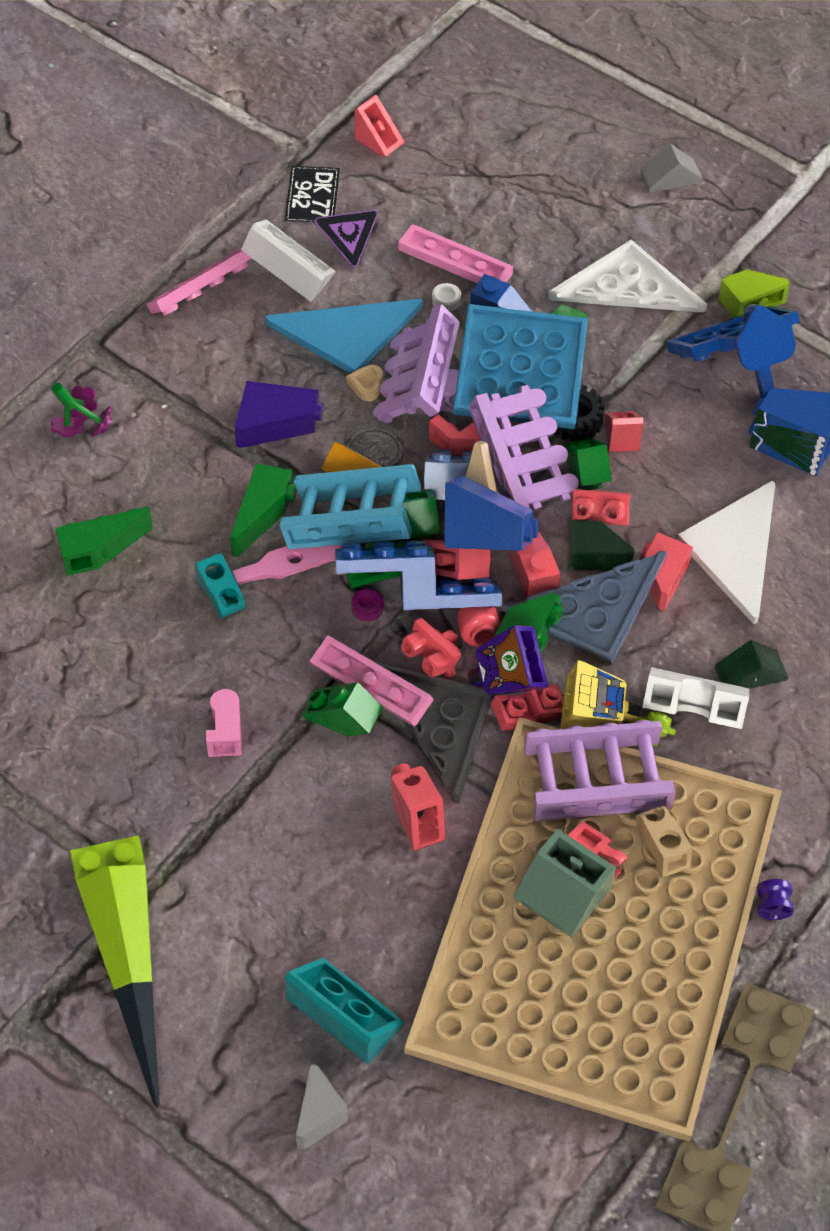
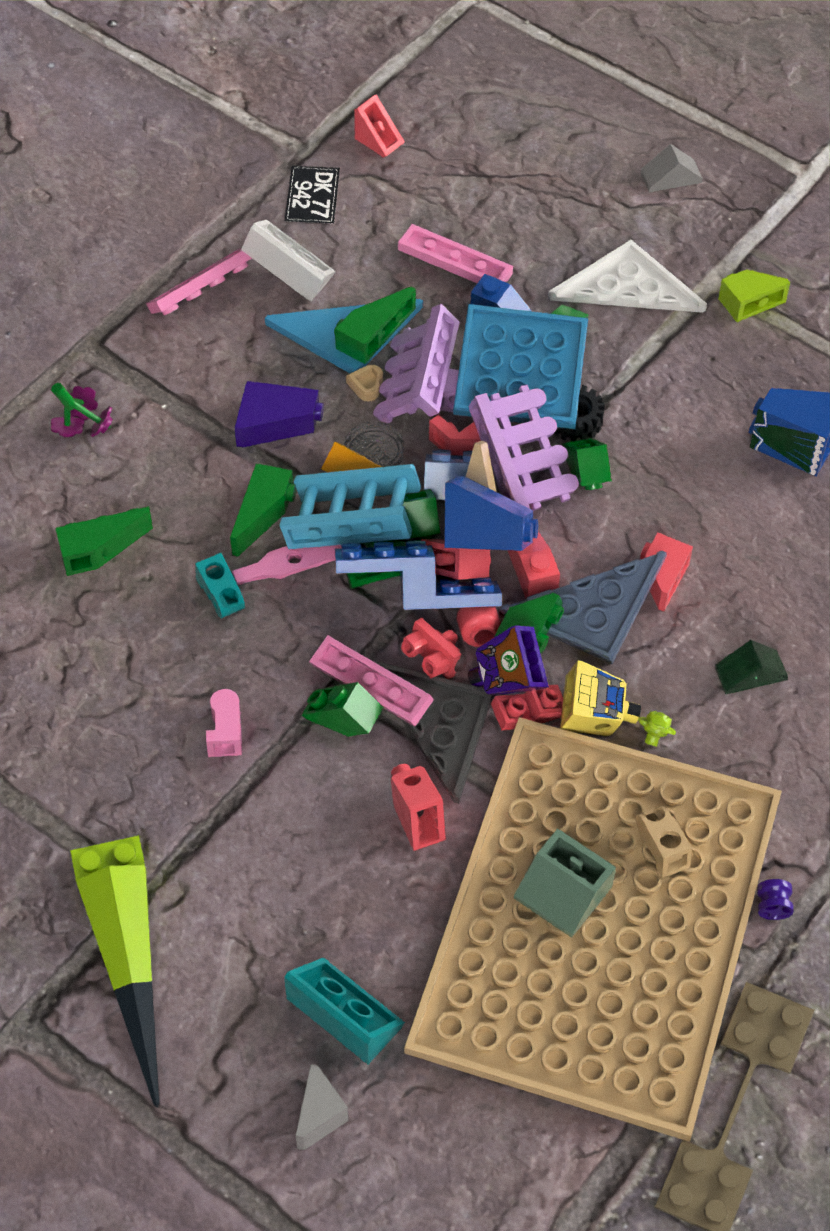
(348, 233): black piece -> none
(367, 605): magenta tile -> none
(373, 324): none -> green slope
(447, 295): white tile -> none
(595, 547): clear green slope -> none
(598, 844): coral plate -> none
(602, 506): coral hips -> none
(603, 800): lavender fence -> none
(623, 430): coral slope -> none
(716, 700): white arch -> none
(734, 547): white tile -> none
(759, 335): blue plate -> none

